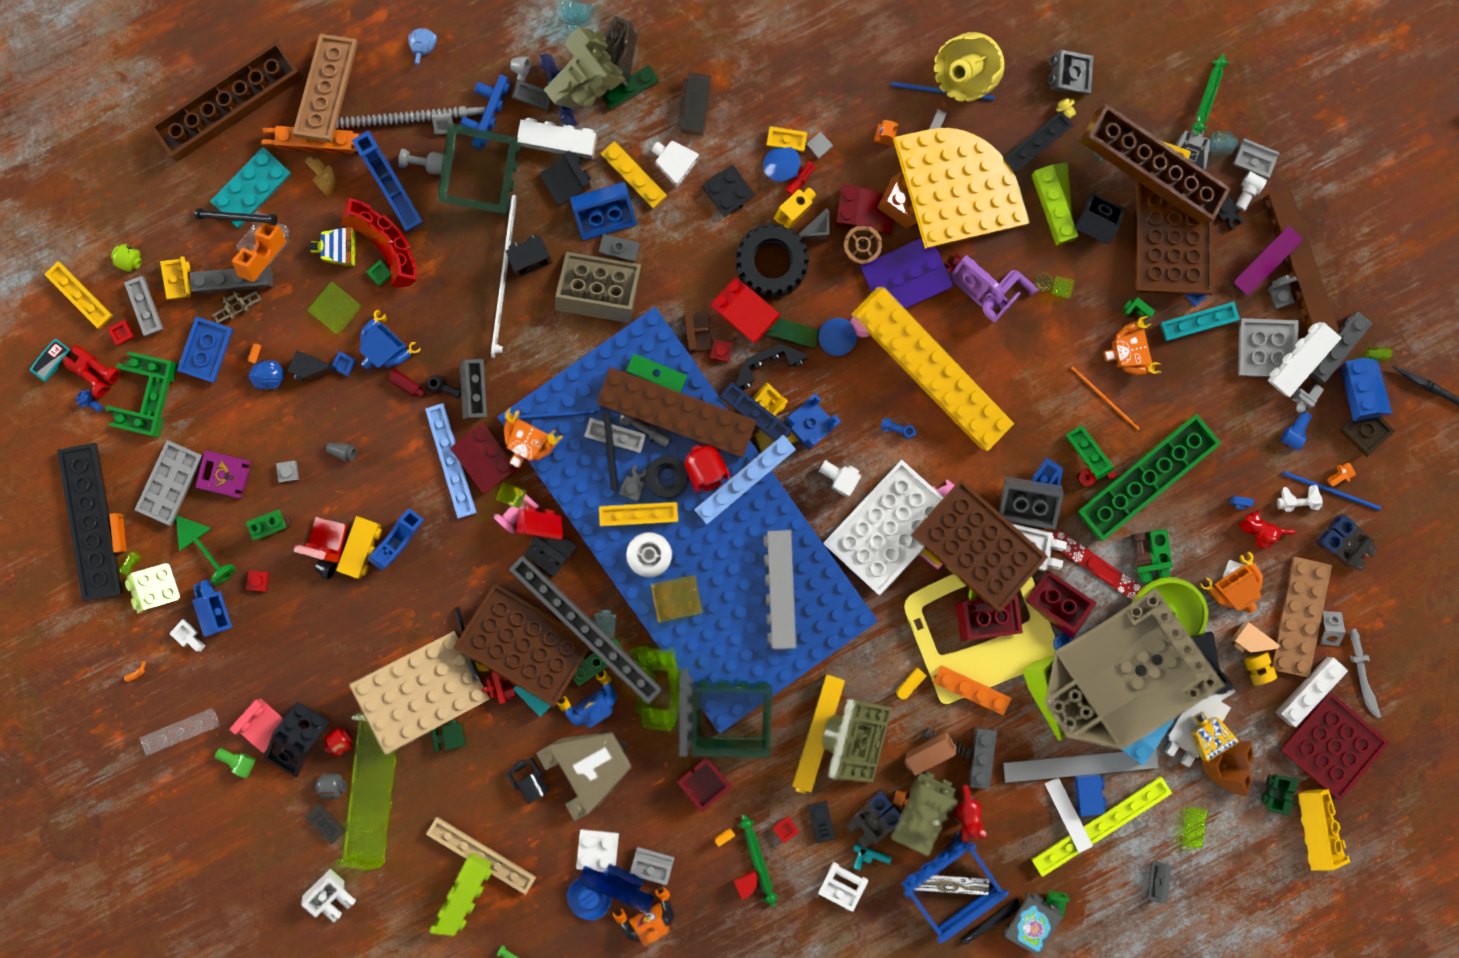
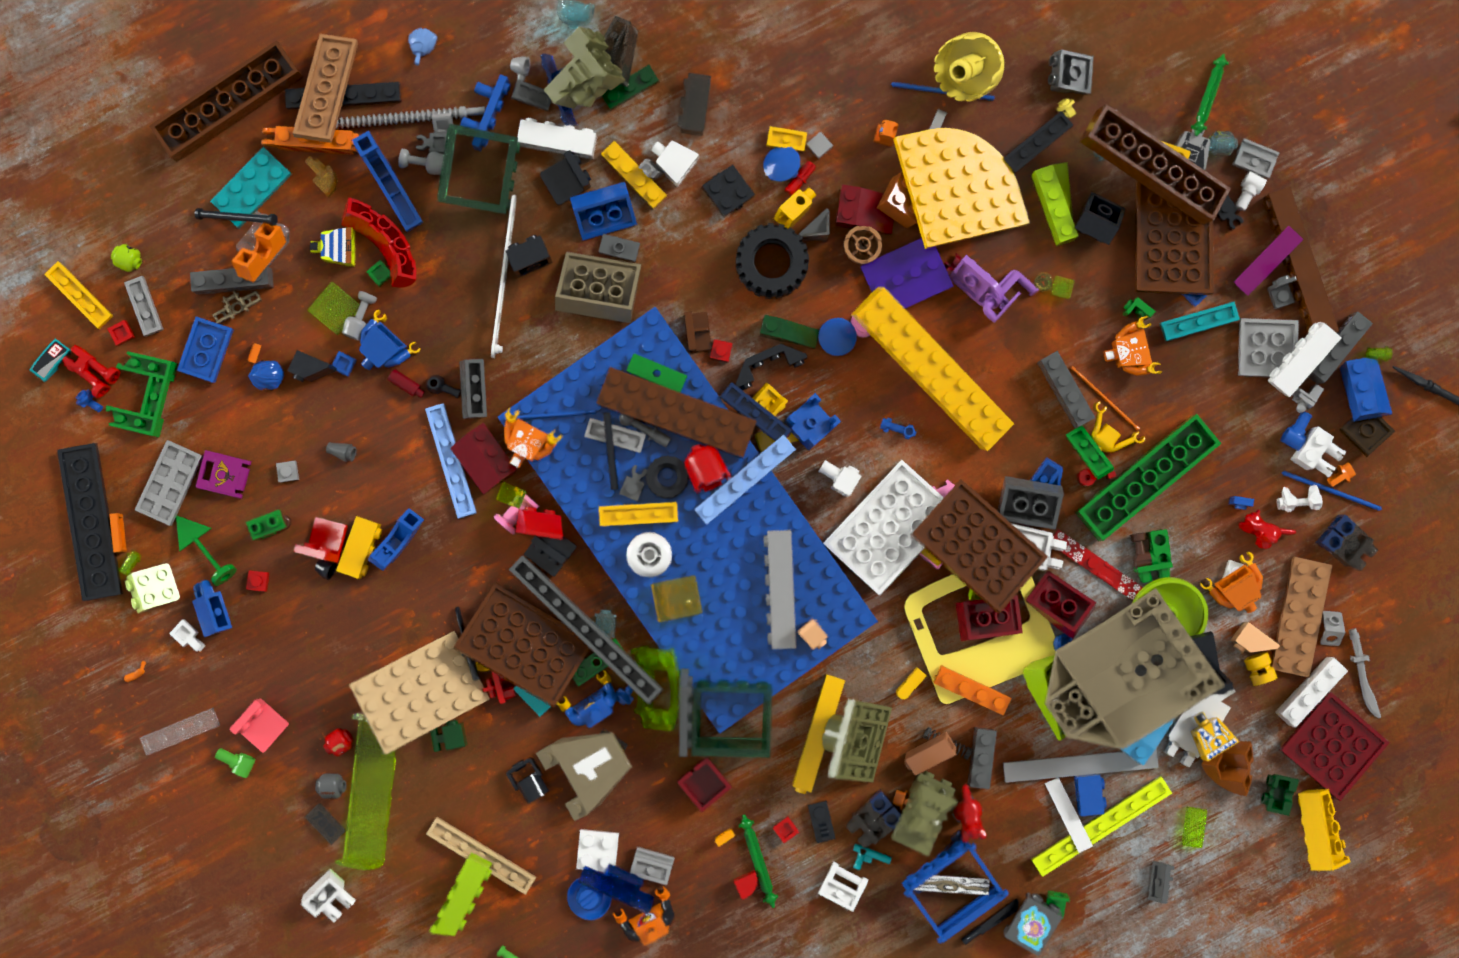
(176, 278): yellow bracket -> none
(290, 743): black bracket -> none
(354, 95): none -> black plate
(354, 325): none -> light grey piece
(435, 143): none -> dark grey plate
(624, 696): none -> blue plate
(650, 169): none -> light grey plate
(745, 310): red slope -> none
(813, 634): none -> light nougat slope
(1066, 389): none -> dark grey brick
(1108, 436): none -> yellow piece
(1316, 444): none -> white brick

